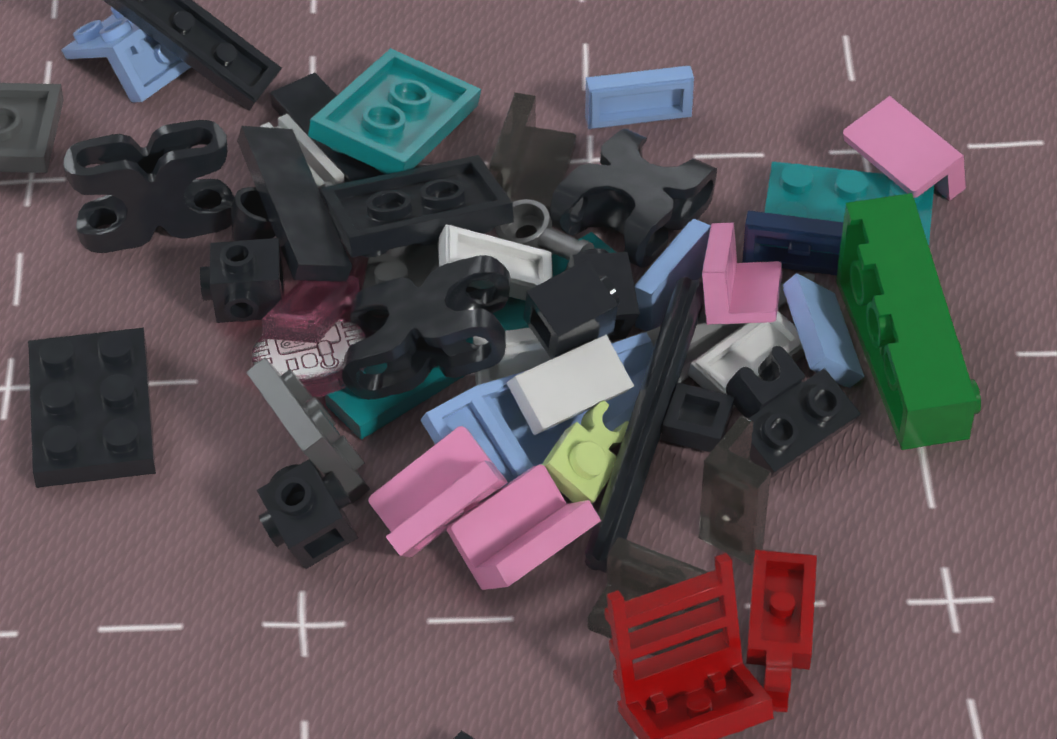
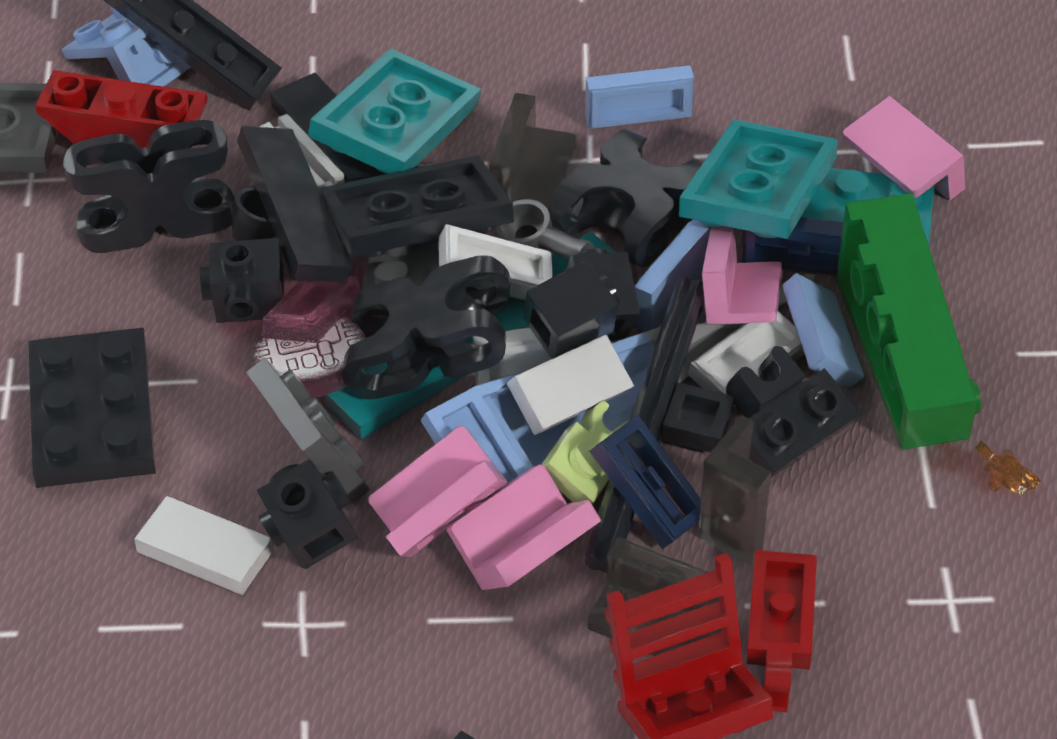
(100, 106): none -> red slope
(204, 545): none -> white tile
(644, 485): none -> dark blue tile
(758, 179): none -> teal plate
(1007, 470): none -> clear orange plant

